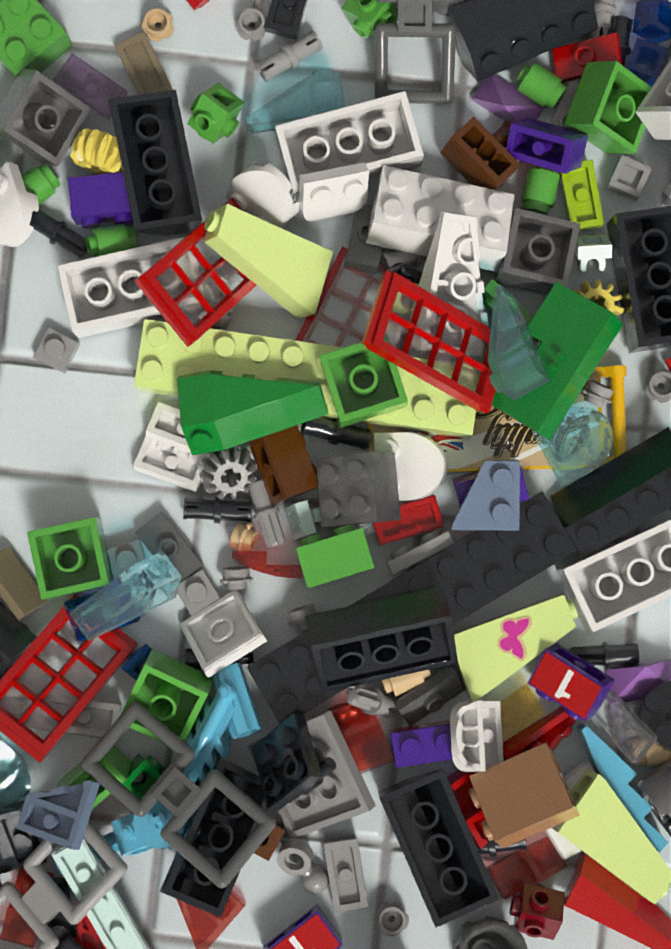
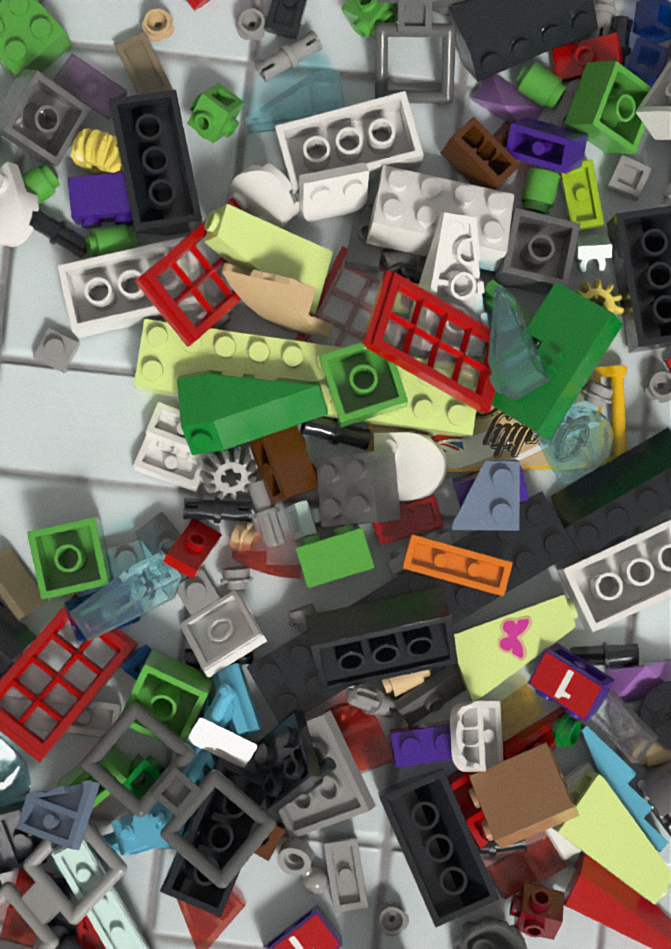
(192, 548): none -> red plate
(222, 742): none -> white sticker
(278, 300): none -> tan slope
(457, 565): none -> orange plate
(566, 731): none -> green plate

